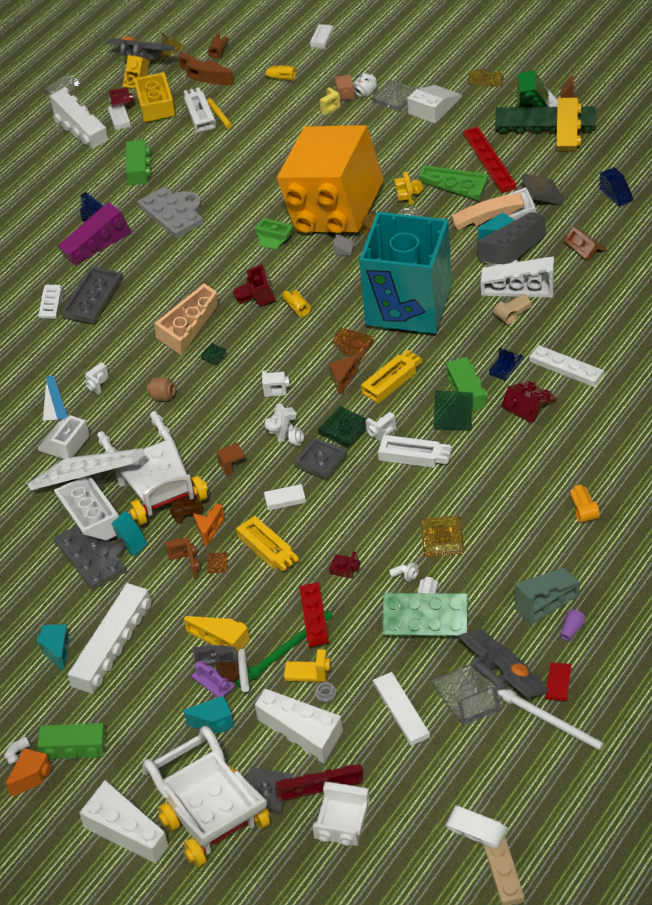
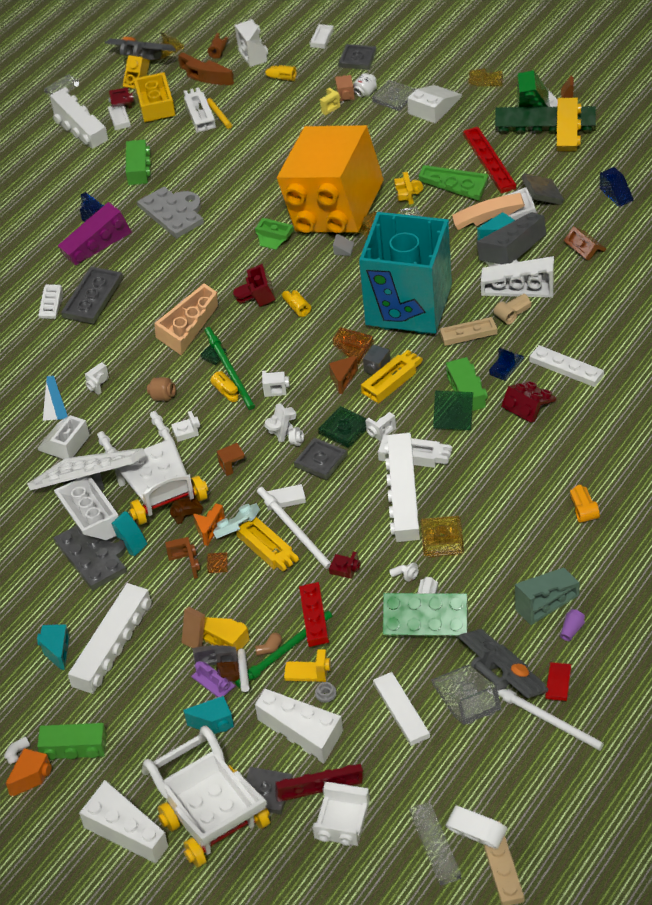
(187, 428): none -> white bracket
(193, 628): none -> medium nougat tile
(215, 343): none -> green bar
(225, 386): none -> yellow hinge
(246, 513): none -> light aqua plate
(250, 44): none -> white slope
(270, 646): none -> medium nougat arm
(272, 503): none -> white bar
(357, 56): none -> flat silver tile
(376, 359): none -> flat silver brick
(402, 487): none -> white brick
(435, 843): none -> clear plate
(468, 331): none -> tan plate

